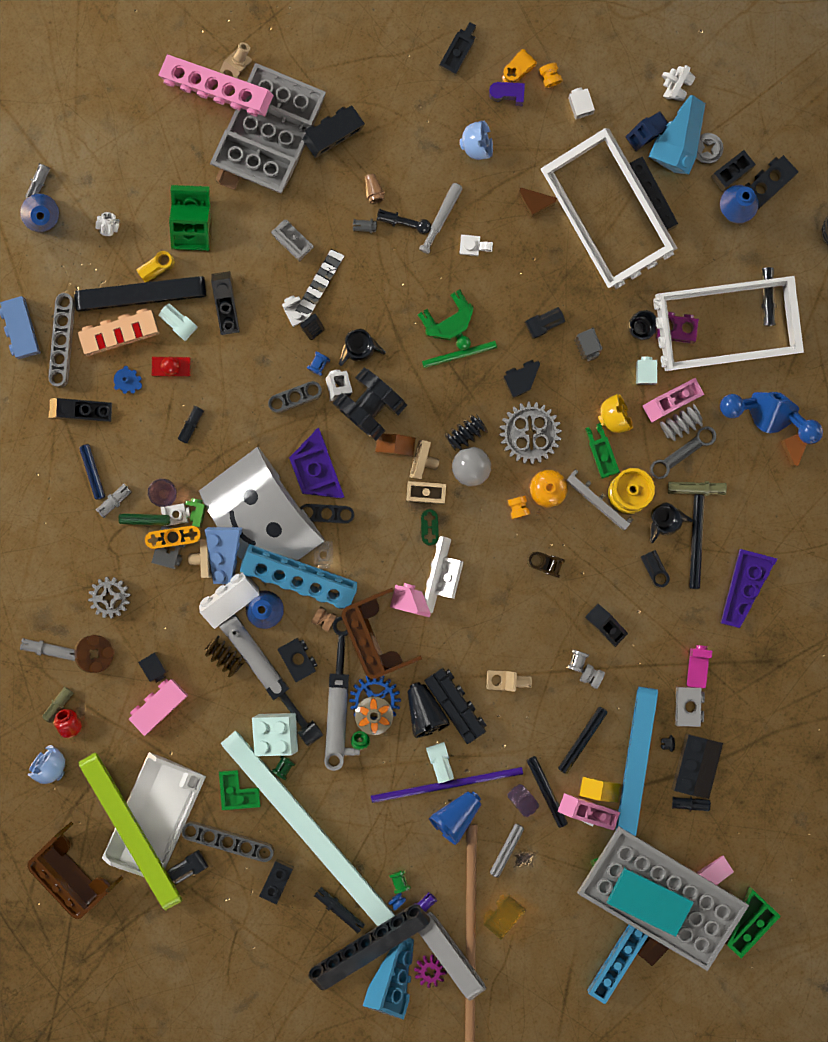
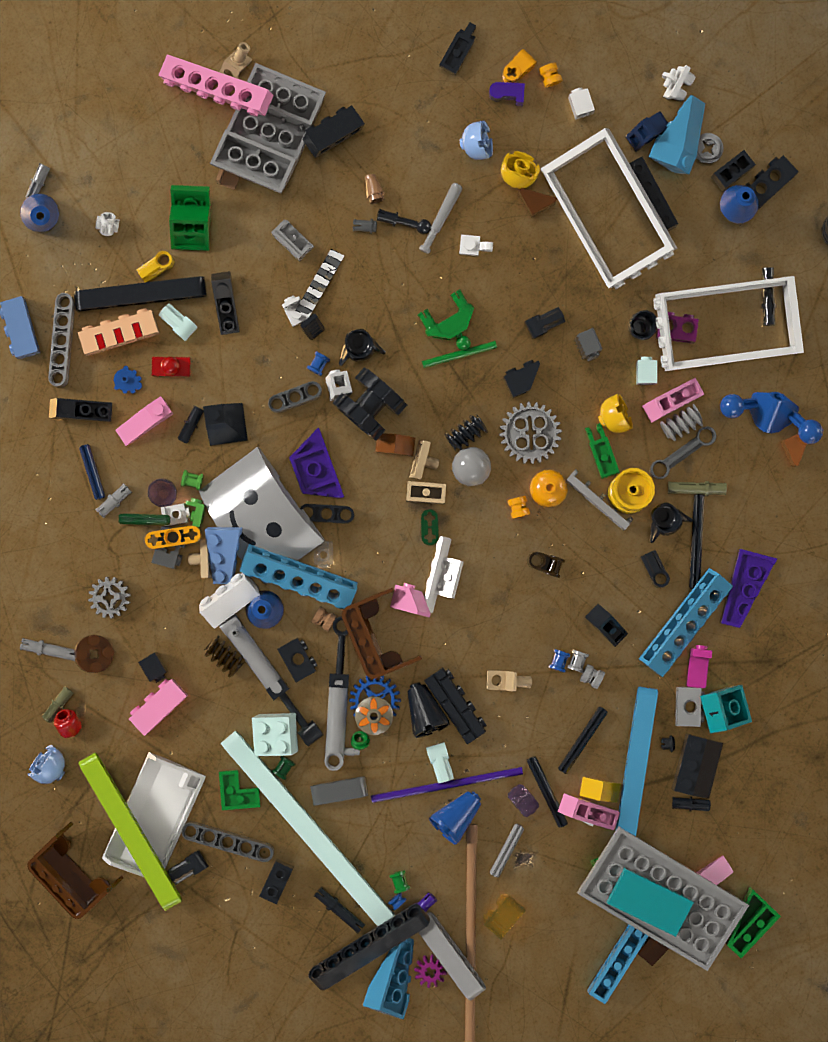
(144, 420): none -> bright pink slope
(192, 480): none -> bright green bush
(225, 423): none -> black slope
(339, 790): none -> dark grey beam
(519, 170): none -> yellow cylinder
(559, 660): none -> blue bush
(686, 622): none -> dark azure brick
(726, 709): none -> teal brick

